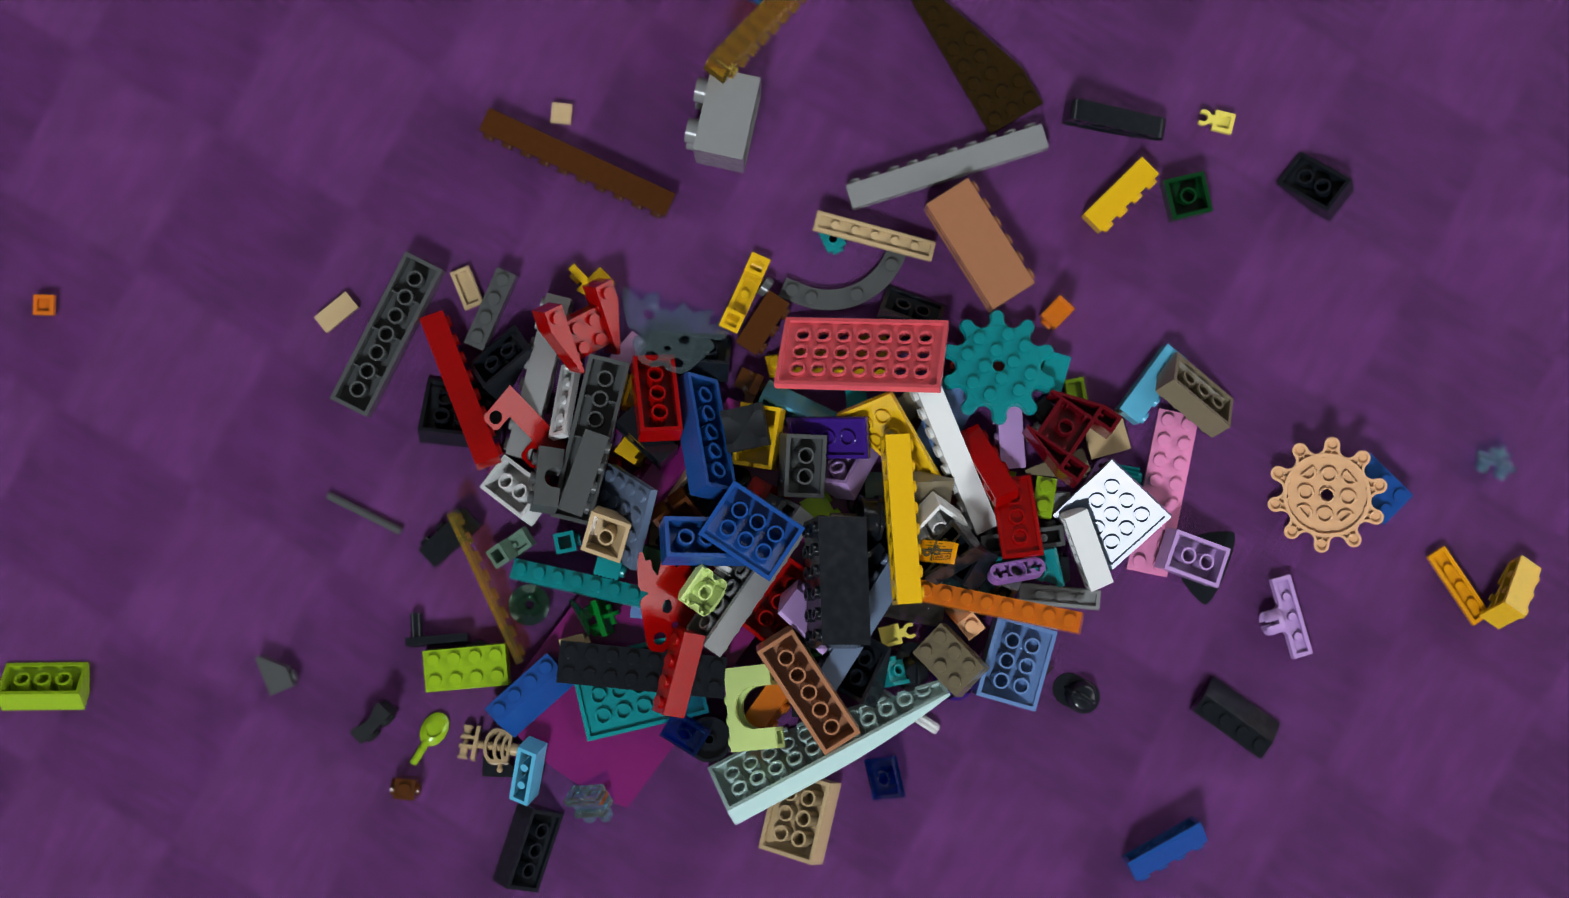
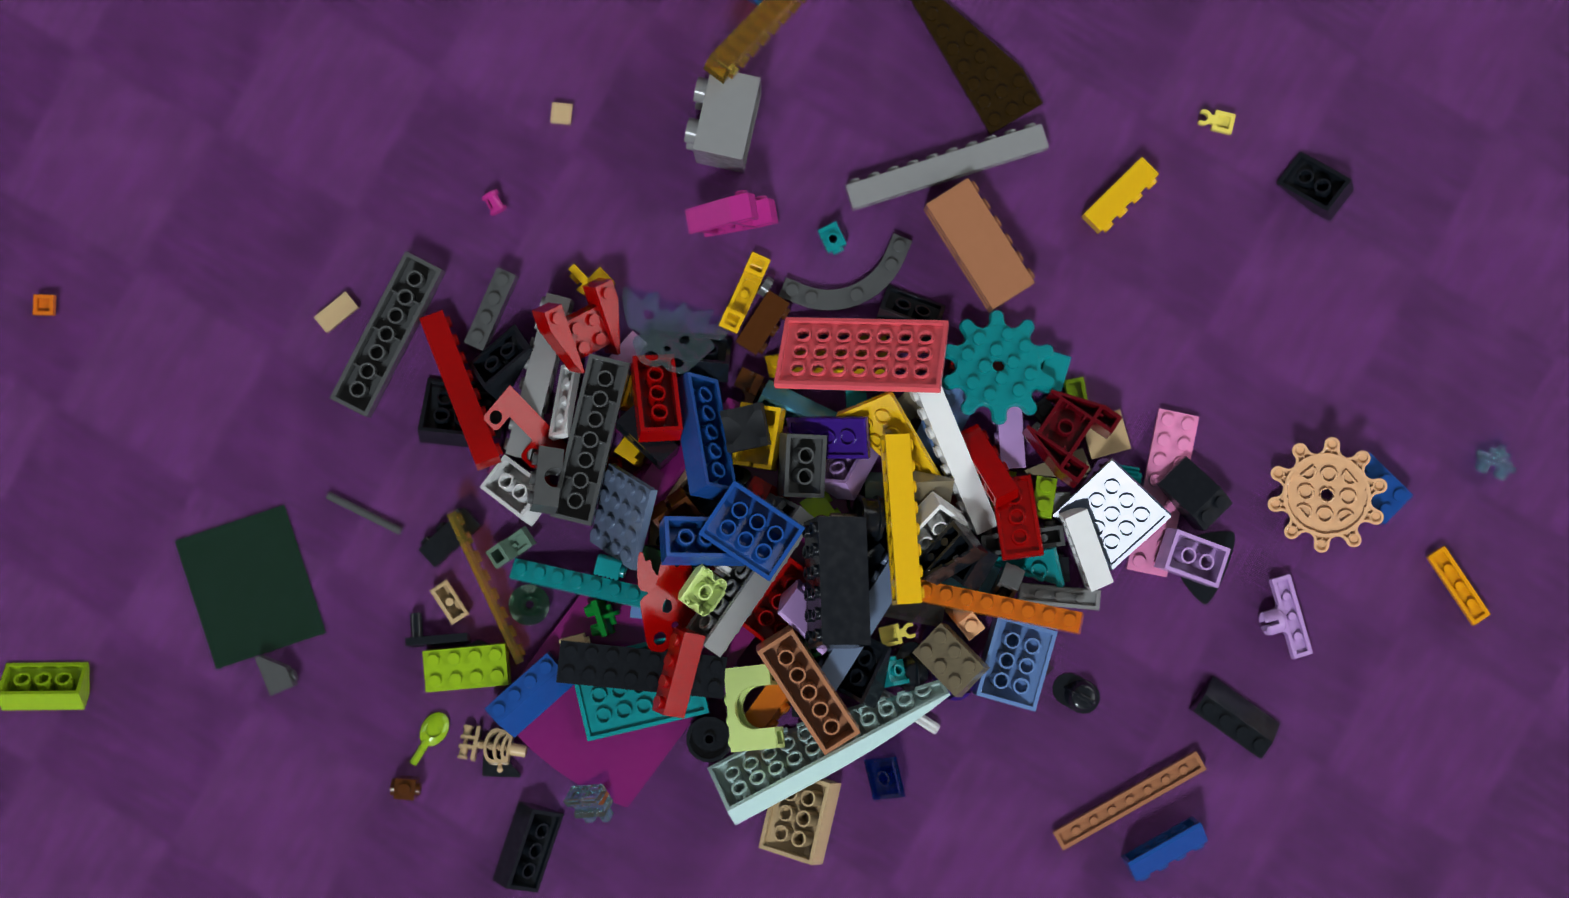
(250, 586): none -> clear green piece
(381, 716): black brick -> none
(449, 602): none -> tan brick
(466, 287): tan tile -> none
(494, 202): none -> dark pink bush
(528, 770): medium azure brick -> none
(567, 541): teal brick -> none
(577, 163): reddish brown brick -> none
(583, 615): clear green dish -> none
(584, 473): dark grey brick -> none
(606, 534): tan slope -> none
(686, 733): clear blue slope -> none
(732, 214): none -> dark pink wedge
(873, 236): tan tile -> none
(938, 551): light orange tile -> none
(1022, 564): medium lavender beam -> none
(1056, 313): orange slope -> none
(1113, 120): black beam -> none
(1129, 800): none -> nougat plate
(1142, 394): medium azure brick -> none
(1186, 197): dark green brick -> none
(1194, 494): none -> black slope
(1195, 395): dark tan slope -> none
(1514, 593): yellow wedge -> none

